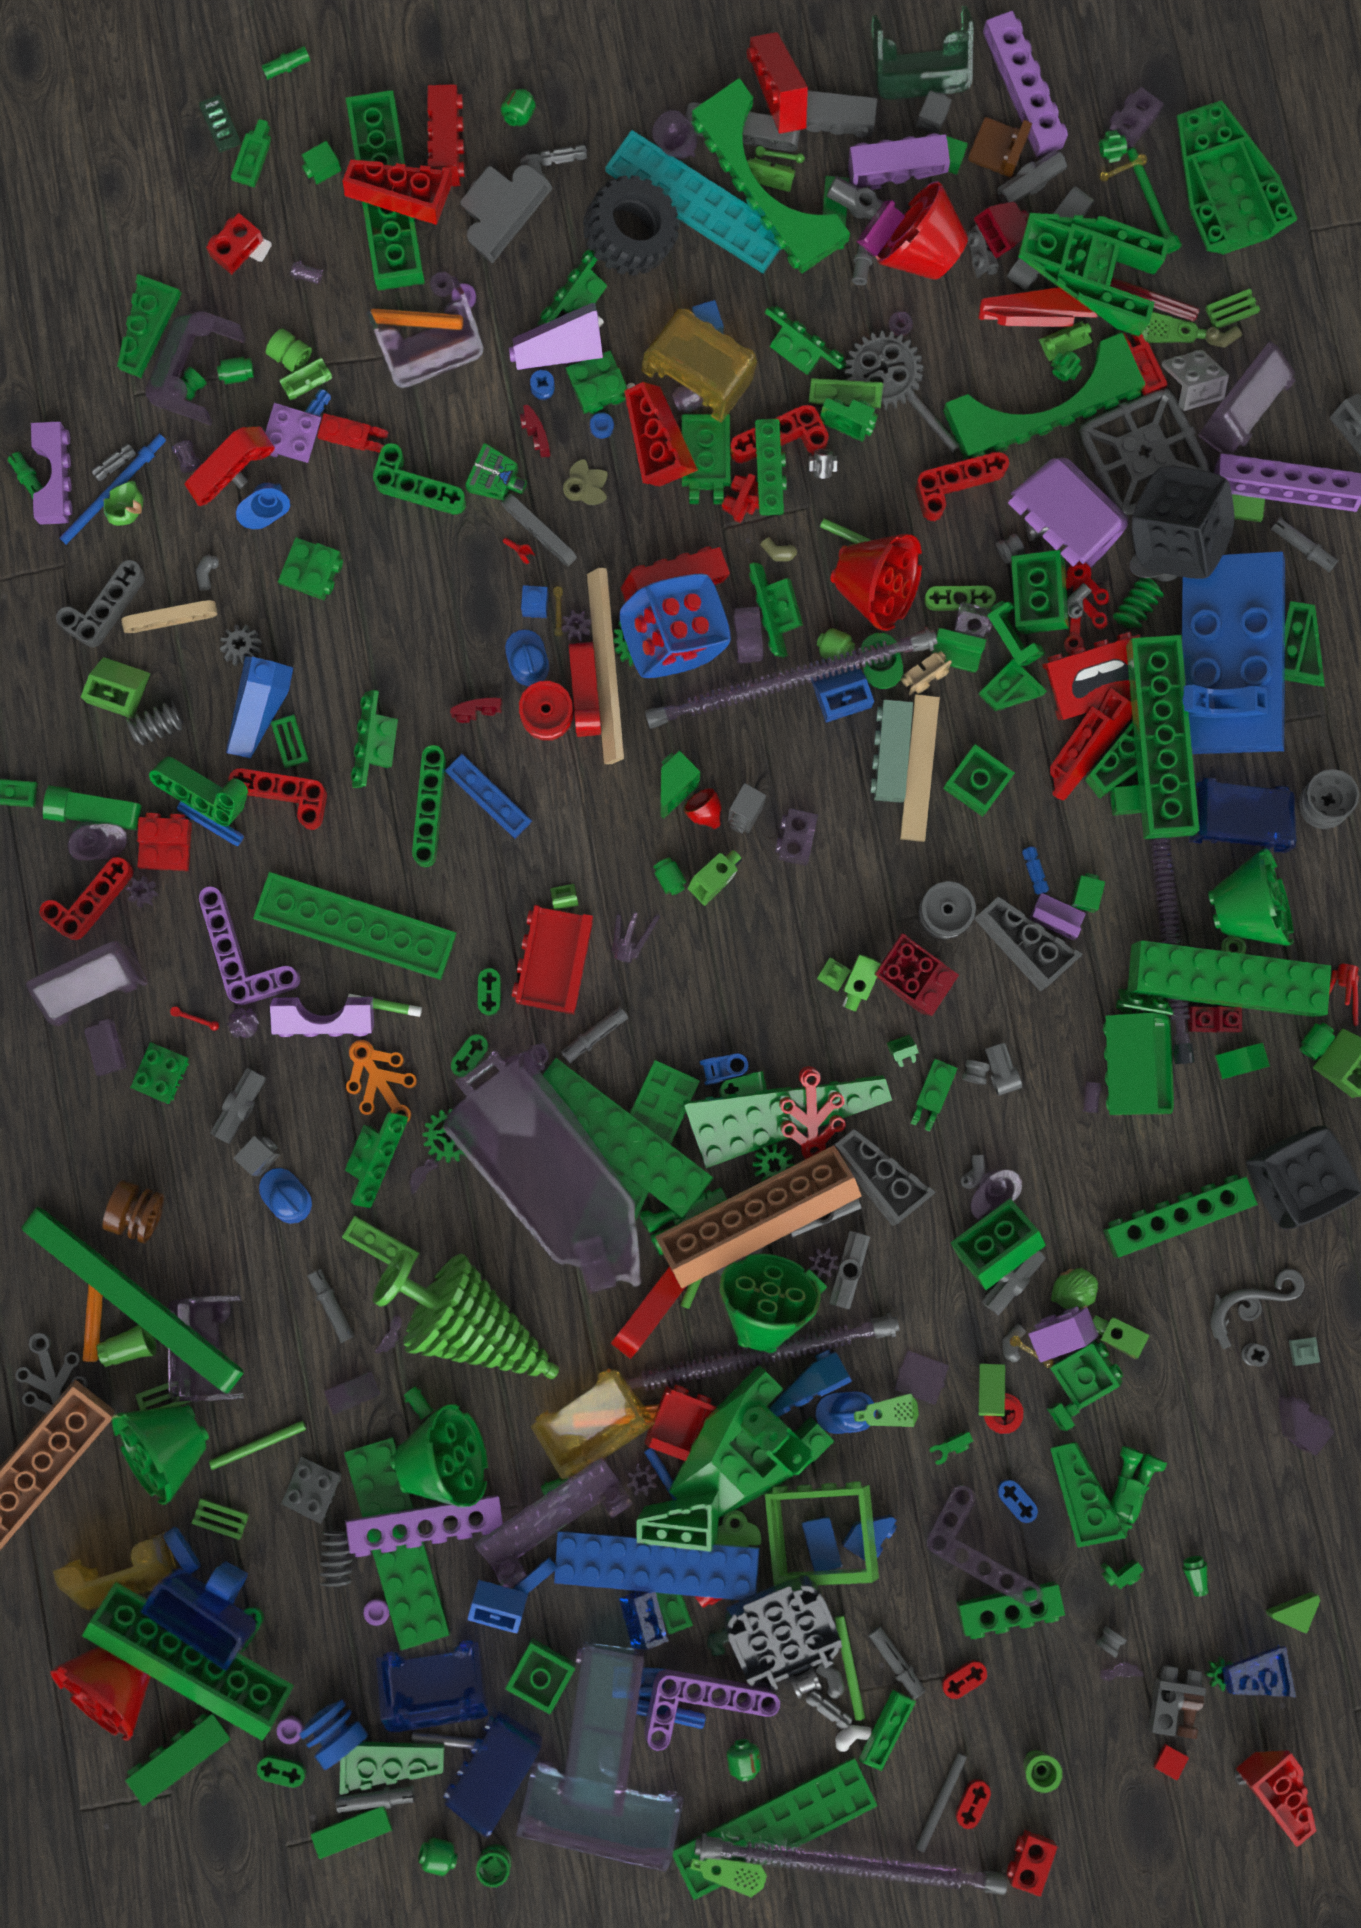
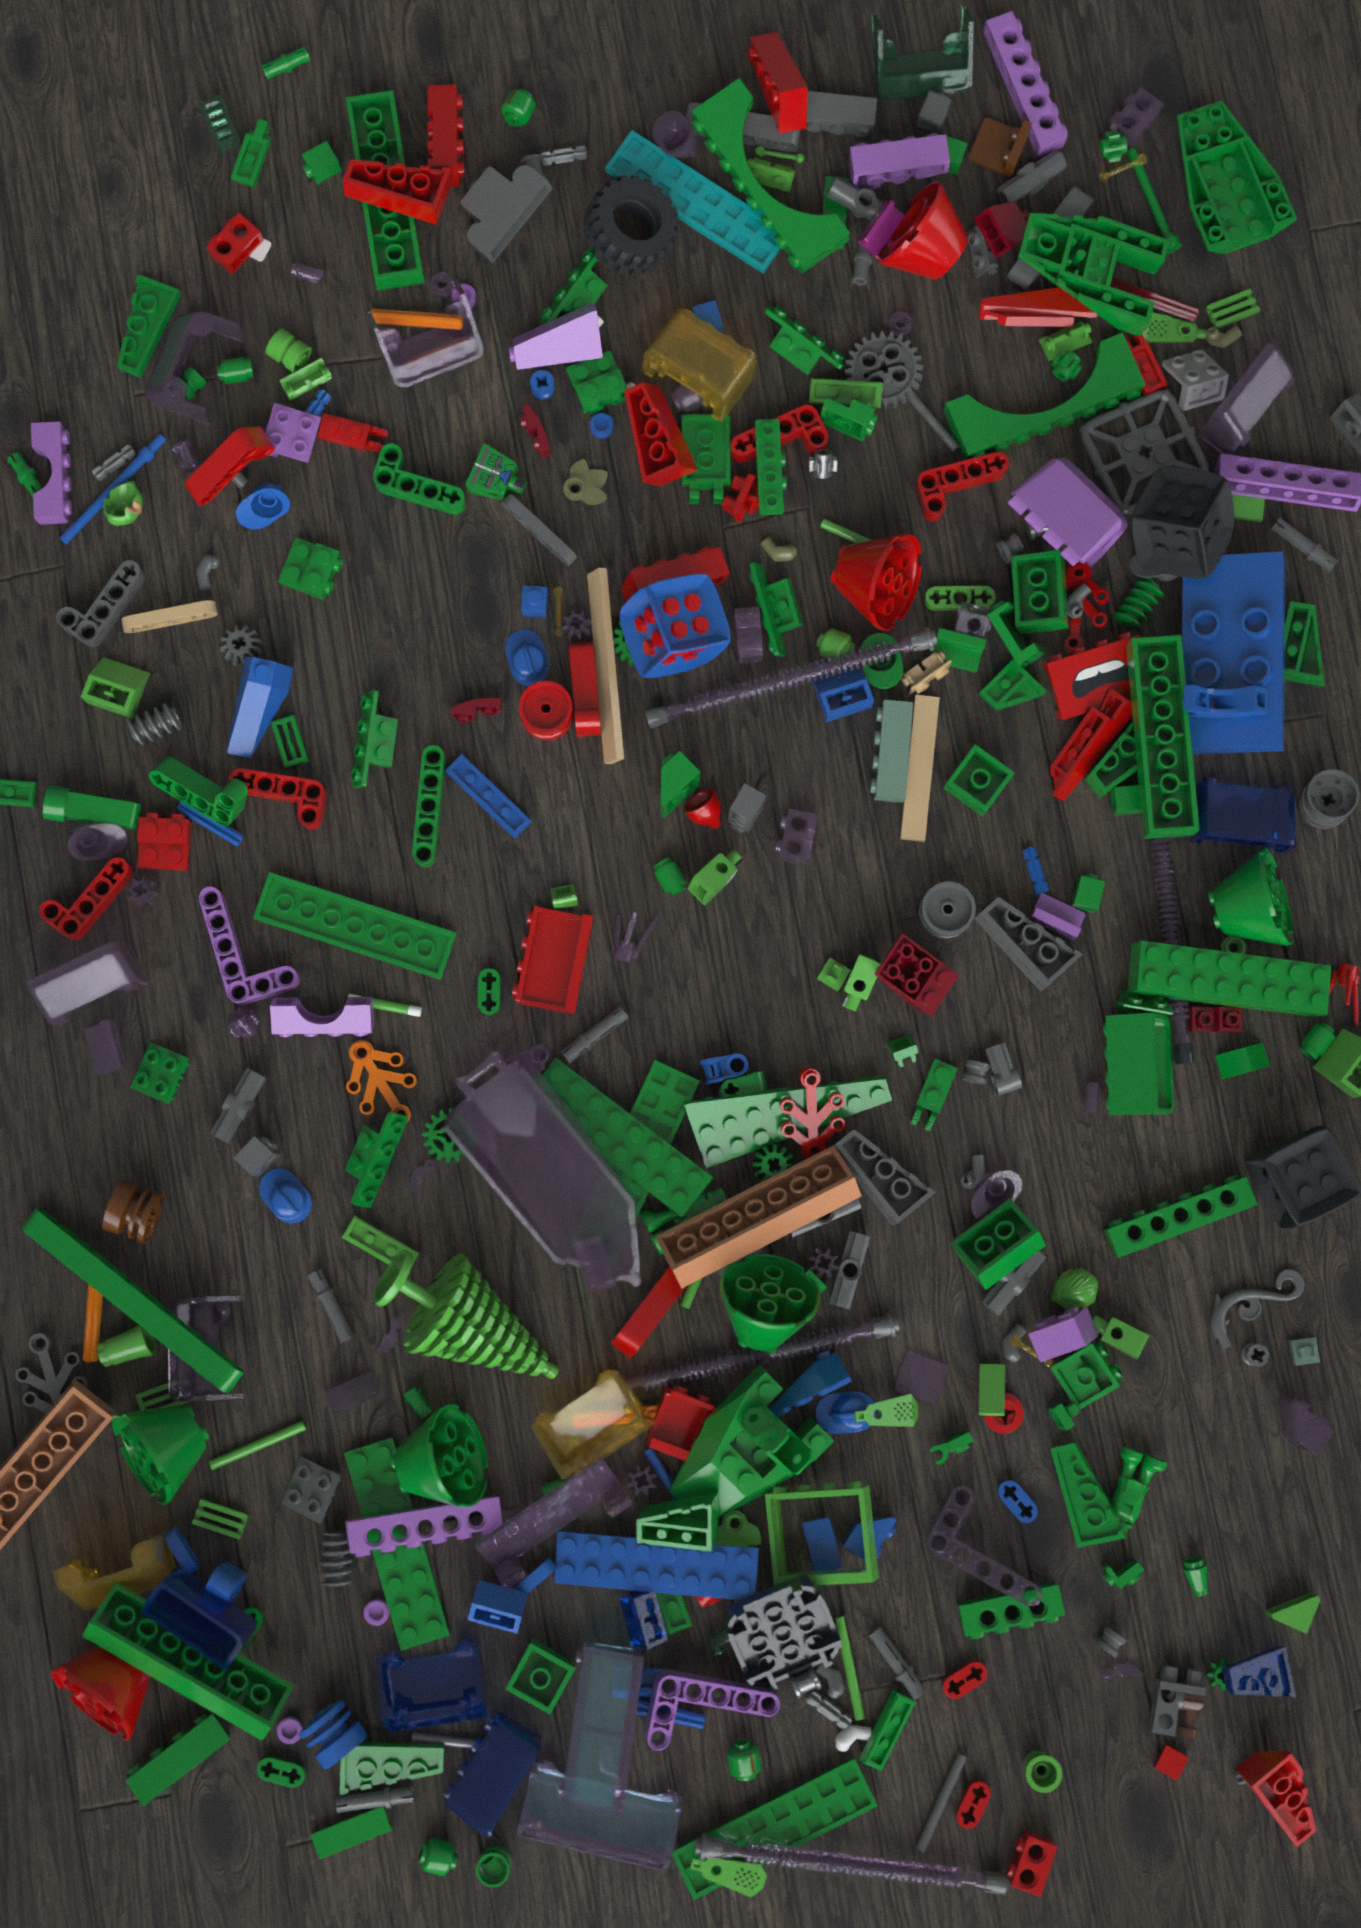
(175, 1011): red hinge -> none
(464, 1052): green beam -> none
(522, 550): red hand -> none

